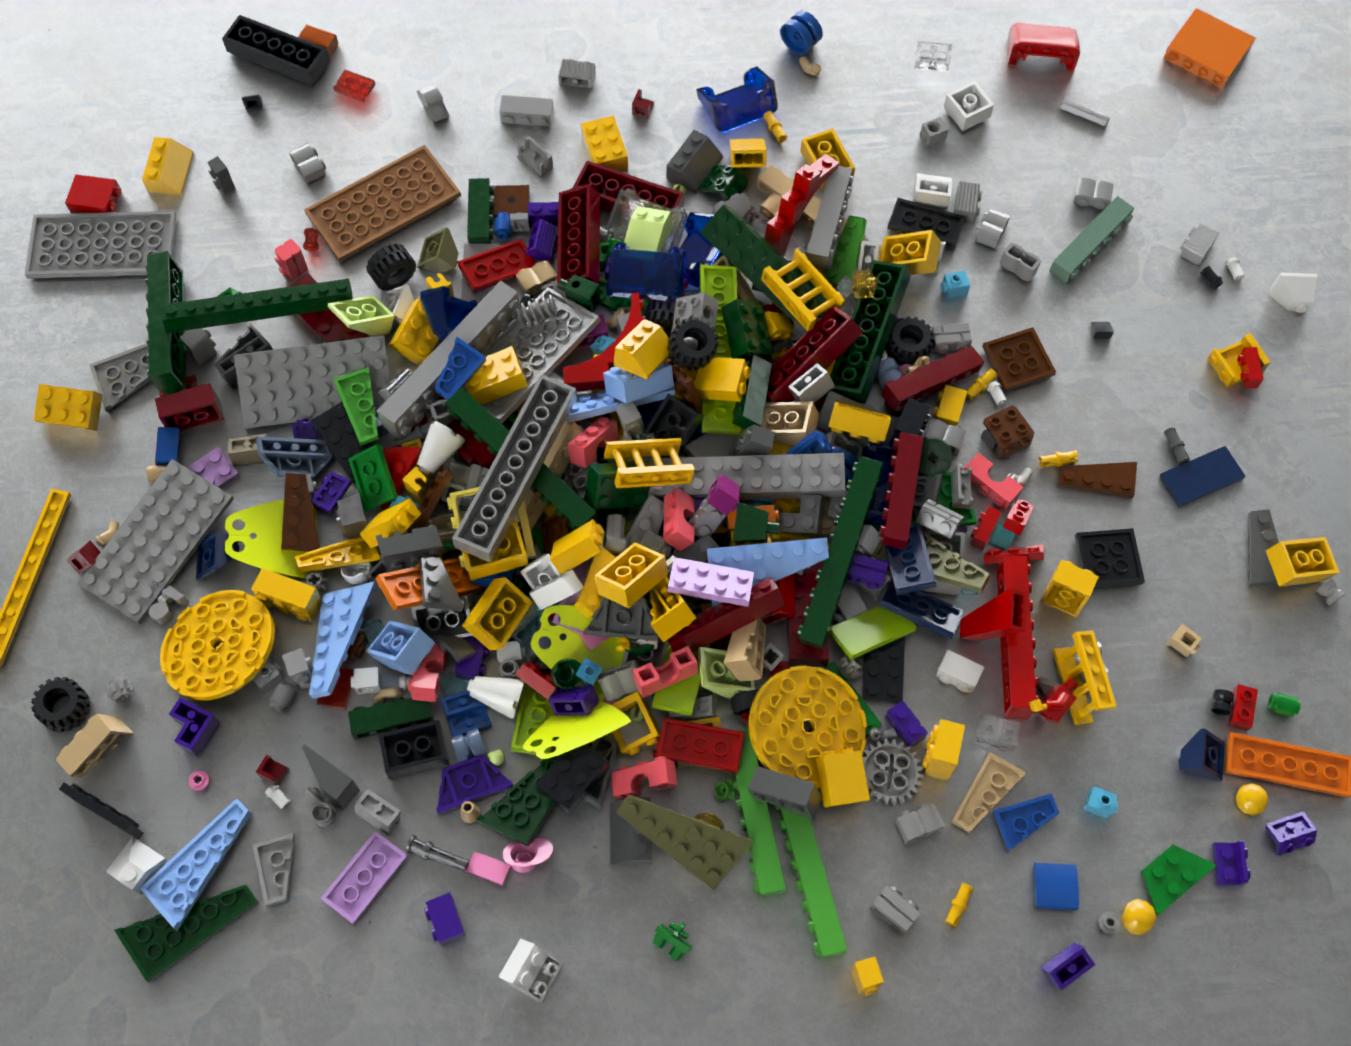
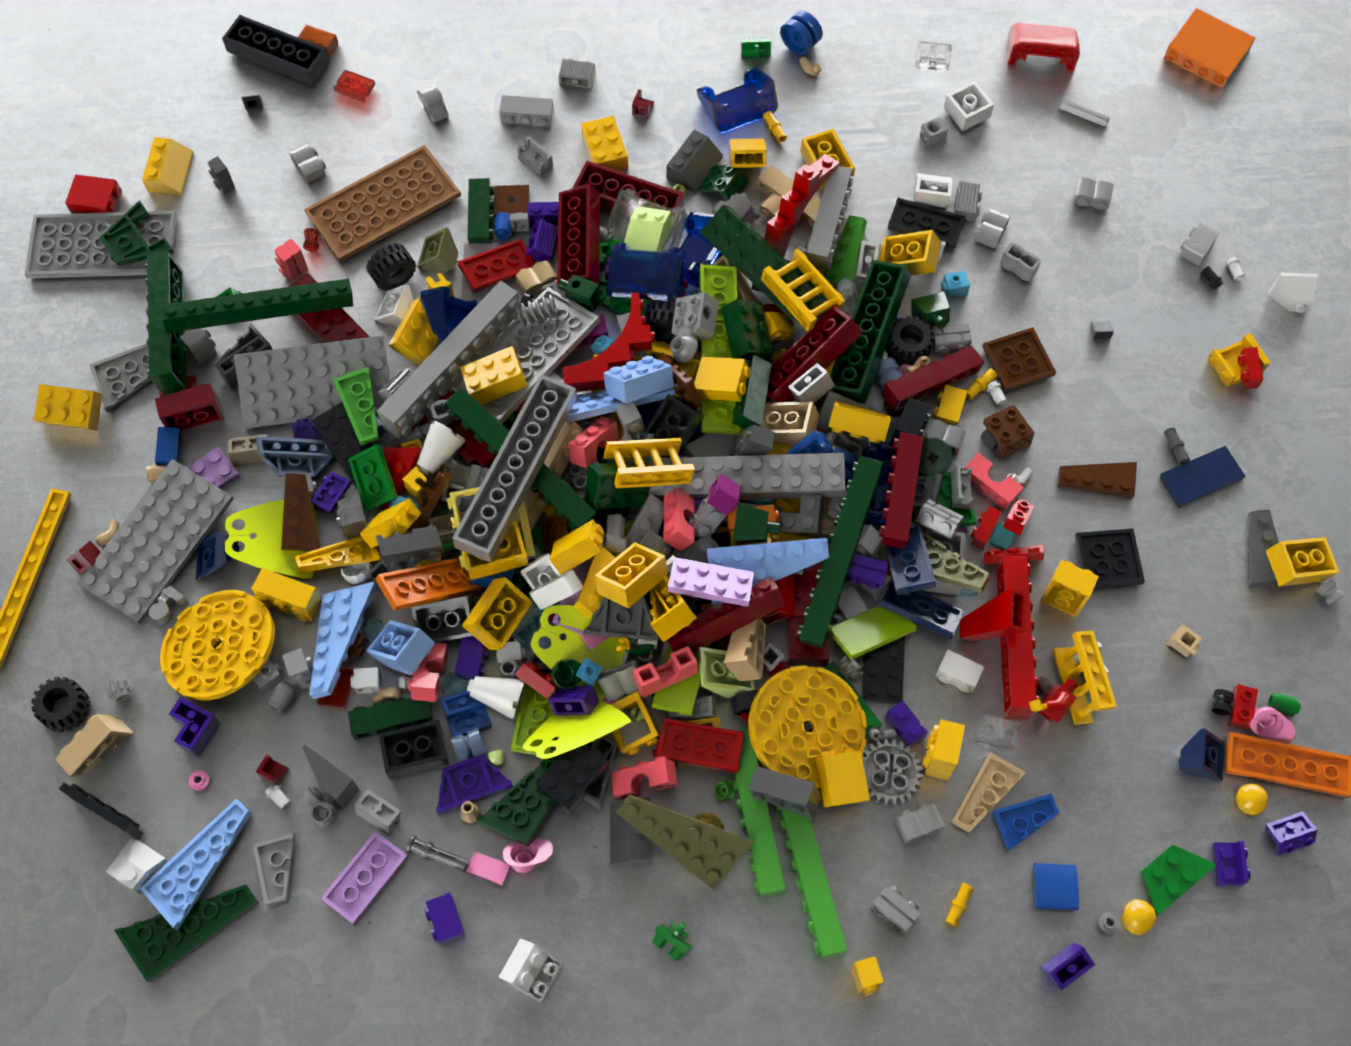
(127, 243): none -> dark green wing
(320, 580): light grey gear -> none
(364, 315): yellowish green slope -> none
(437, 586): dark grey wing -> none
(458, 647): dark grey slope -> none
(460, 368): blue wing -> none
(612, 321): tan cone -> none
(642, 350): yellow slope -> none
(699, 331): black tyre -> none
(756, 47): none -> green hips
(863, 284): clear yellow brick -> none
(932, 309): none -> dark green torso
(1058, 459): yellow pin -> none
(1091, 239): sand green brick -> none
(1101, 802): medium azure brick -> none
(1272, 725): none -> bright pink piece

